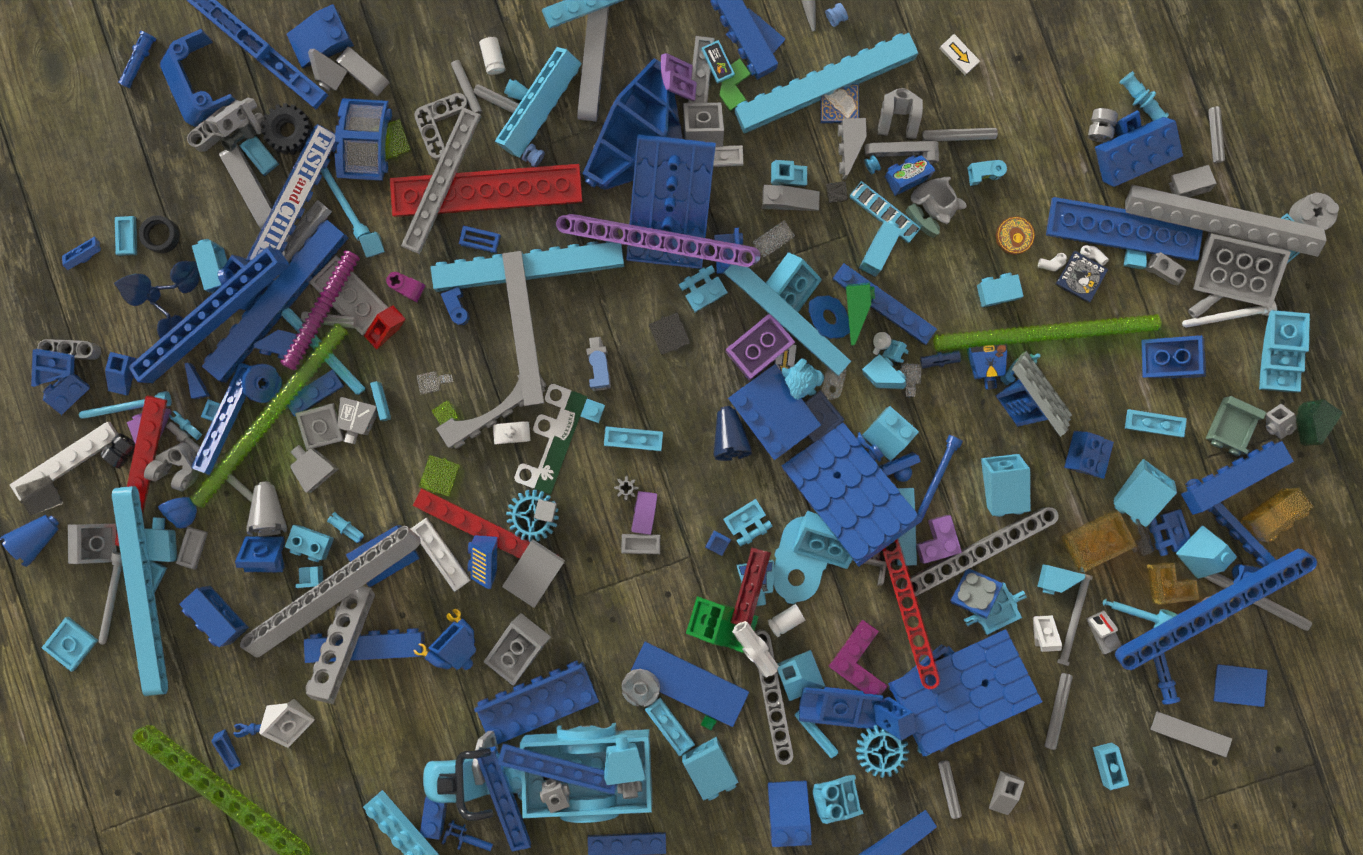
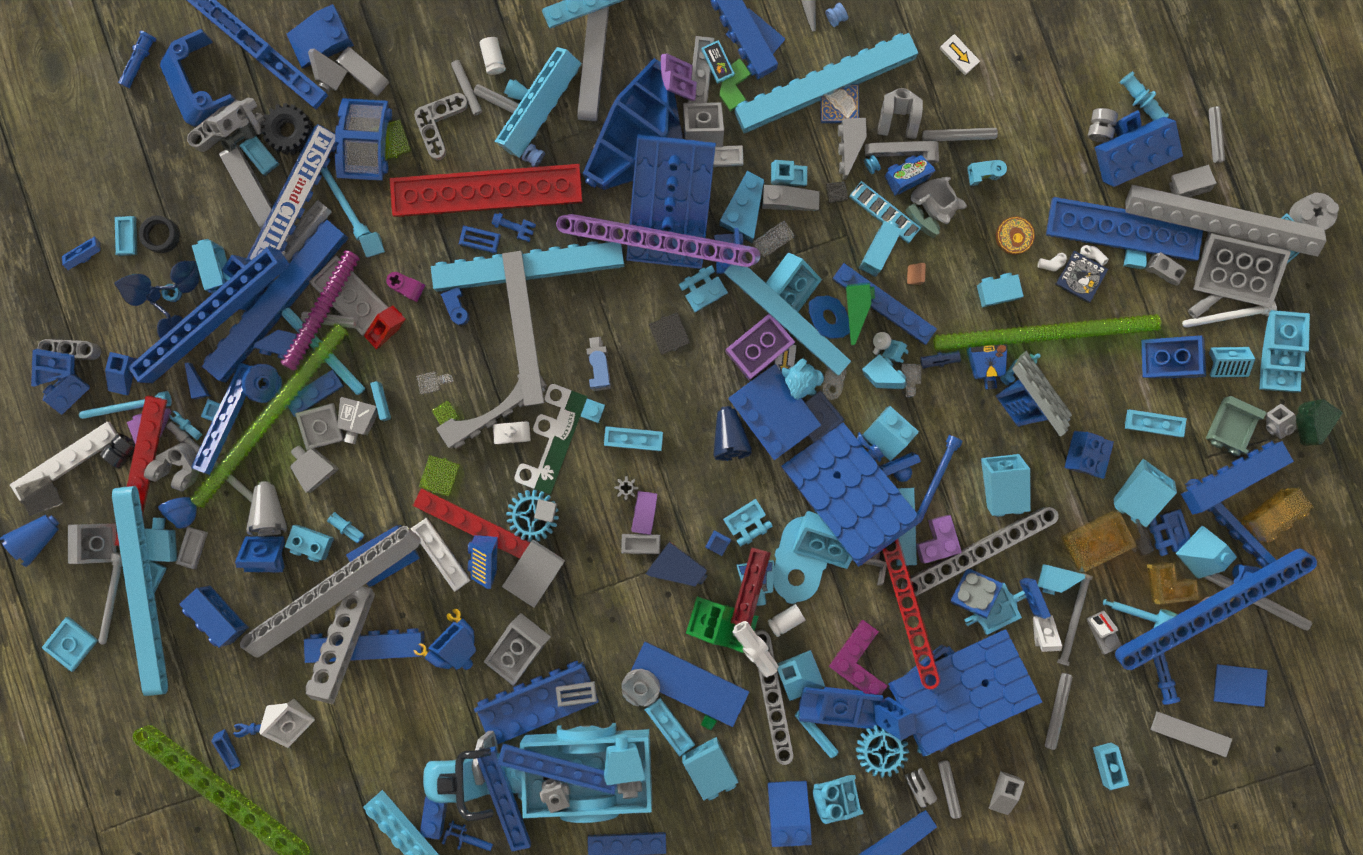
(176, 297): none -> dark azure bush
(224, 275): blue tile -> none
(310, 576): medium azure panel -> none
(441, 180): light grey tile -> none
(522, 229): none -> blue hinge
(575, 686): none -> light grey tile
(677, 567): none -> dark blue slope
(744, 207): none -> dark azure wedge
(916, 274): none -> nougat slope
(921, 787): none -> light grey arm
(1034, 598): none -> blue tile
(1231, 361): none -> medium azure panel

